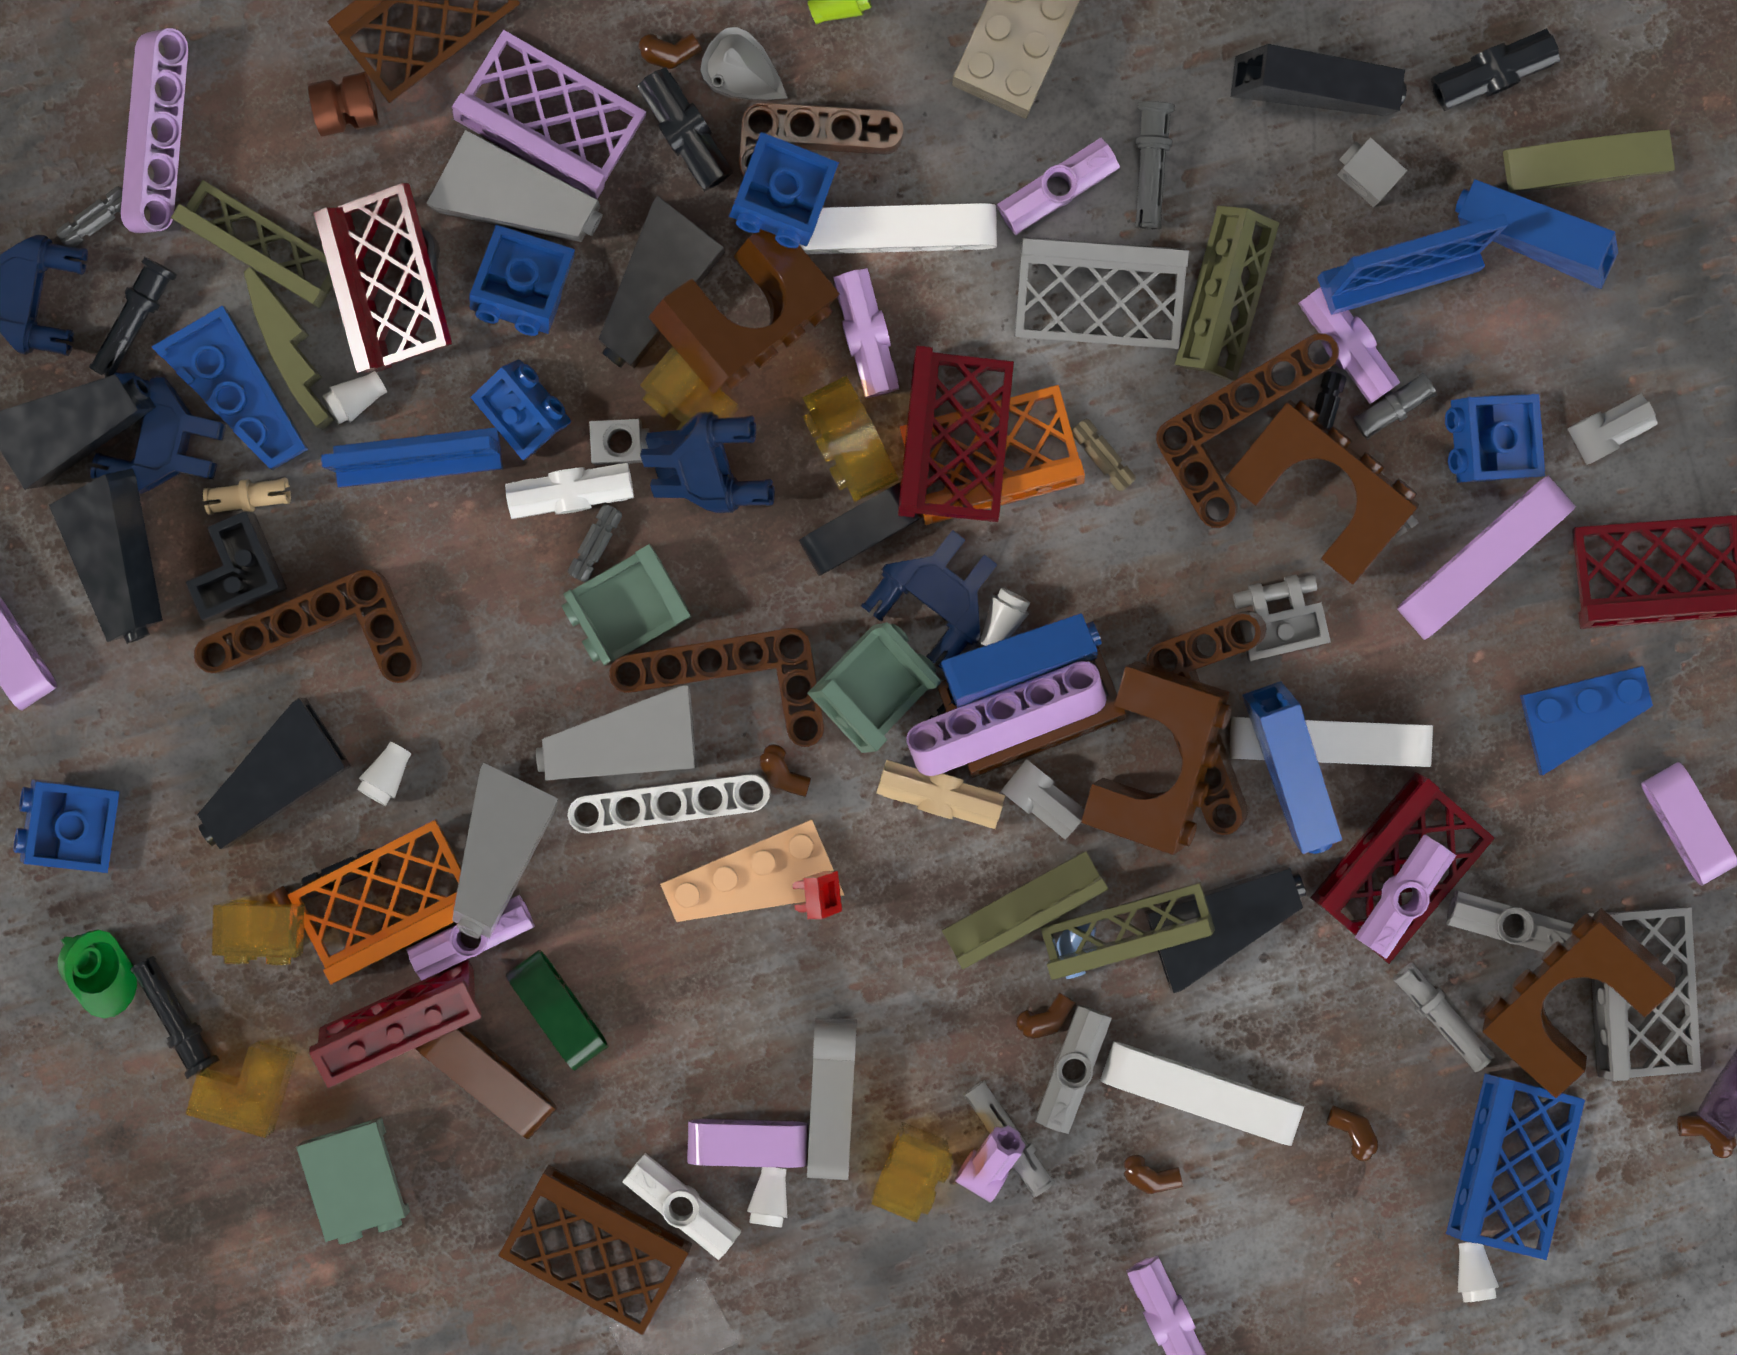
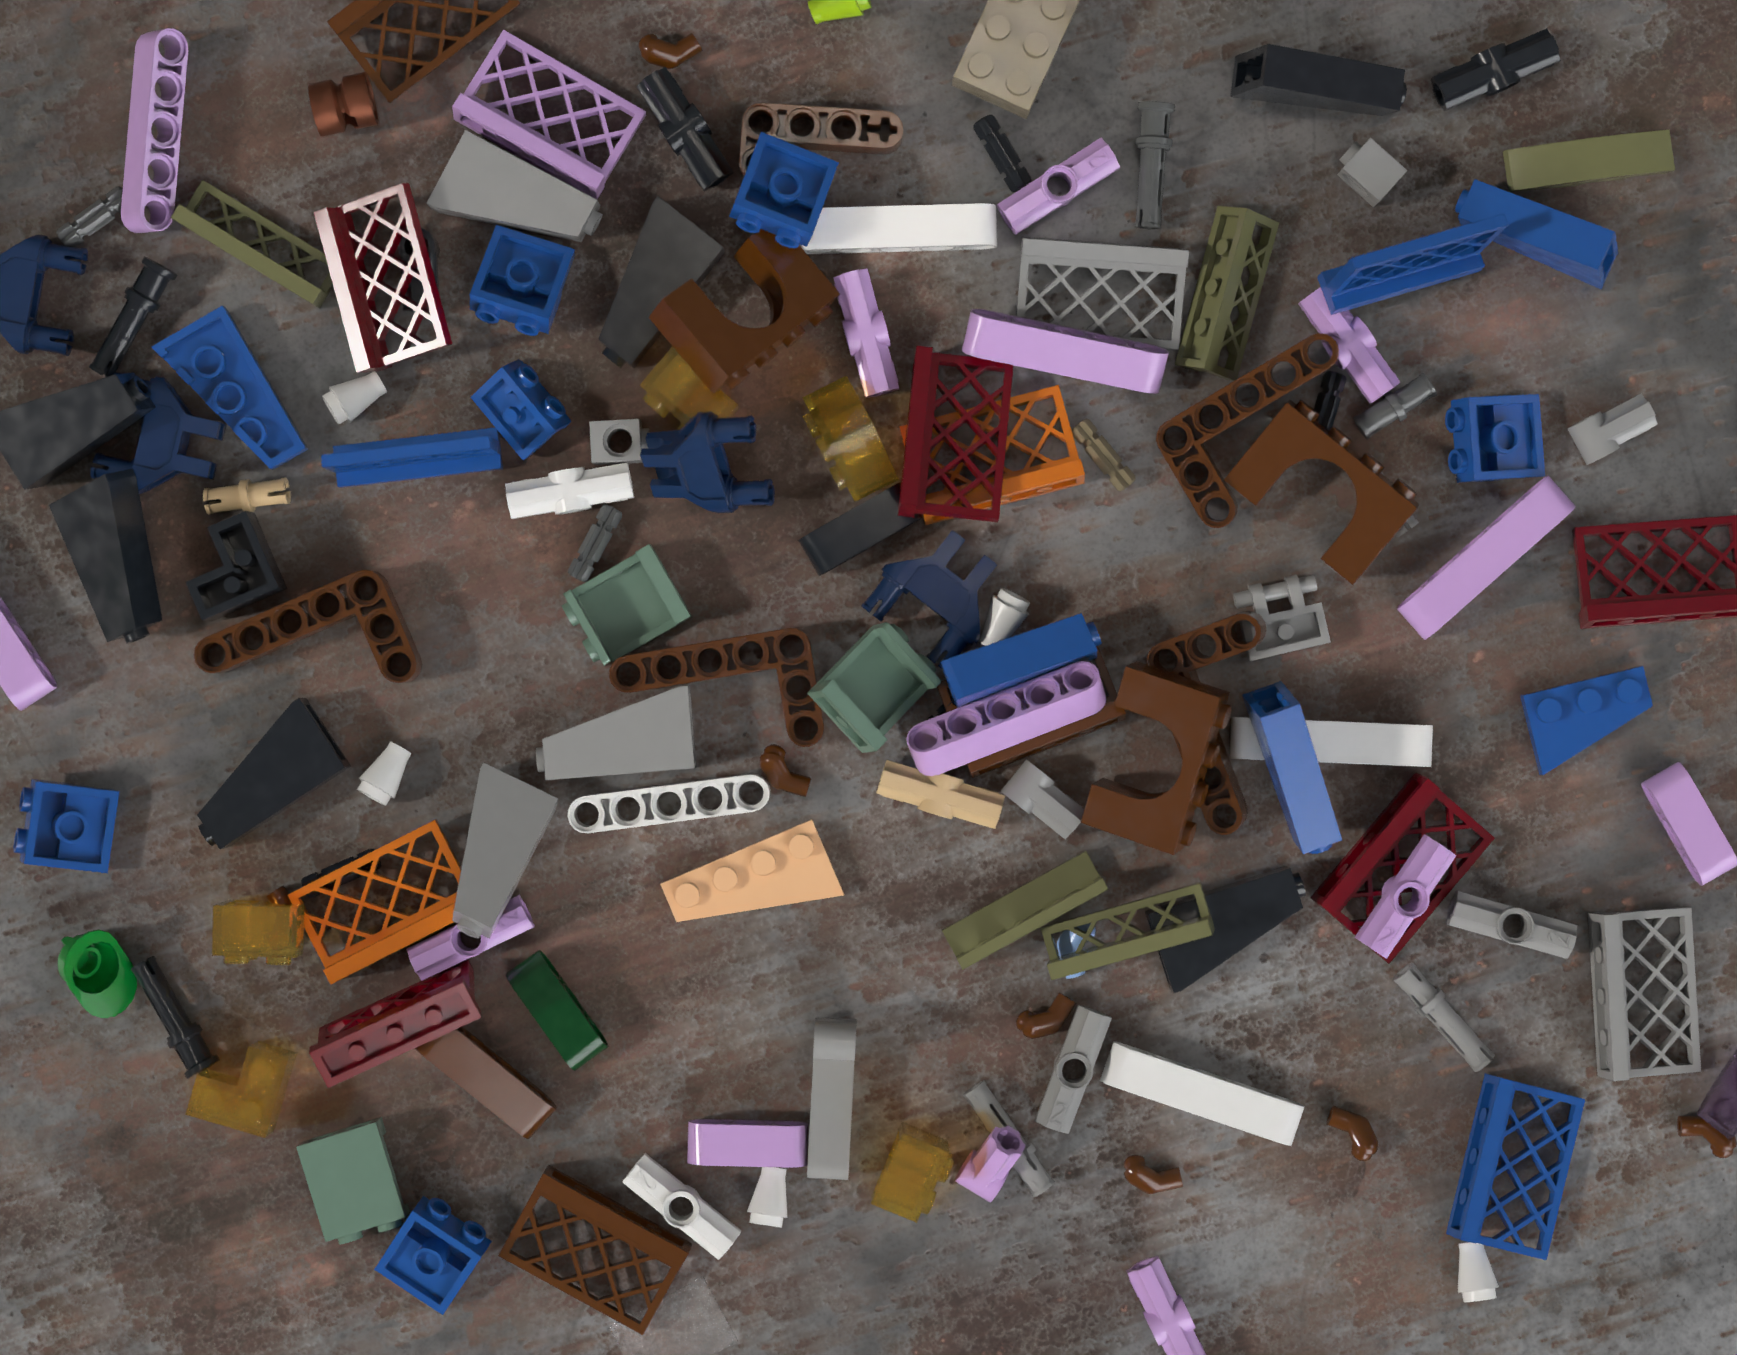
(282, 336): olive slope -> none
(433, 1253): none -> blue plate
(741, 66): light grey piece -> none
(821, 895): red tile -> none
(1002, 153): none -> black axle
(1065, 351): none -> lavender beam
(1595, 951): reddish brown arch -> none

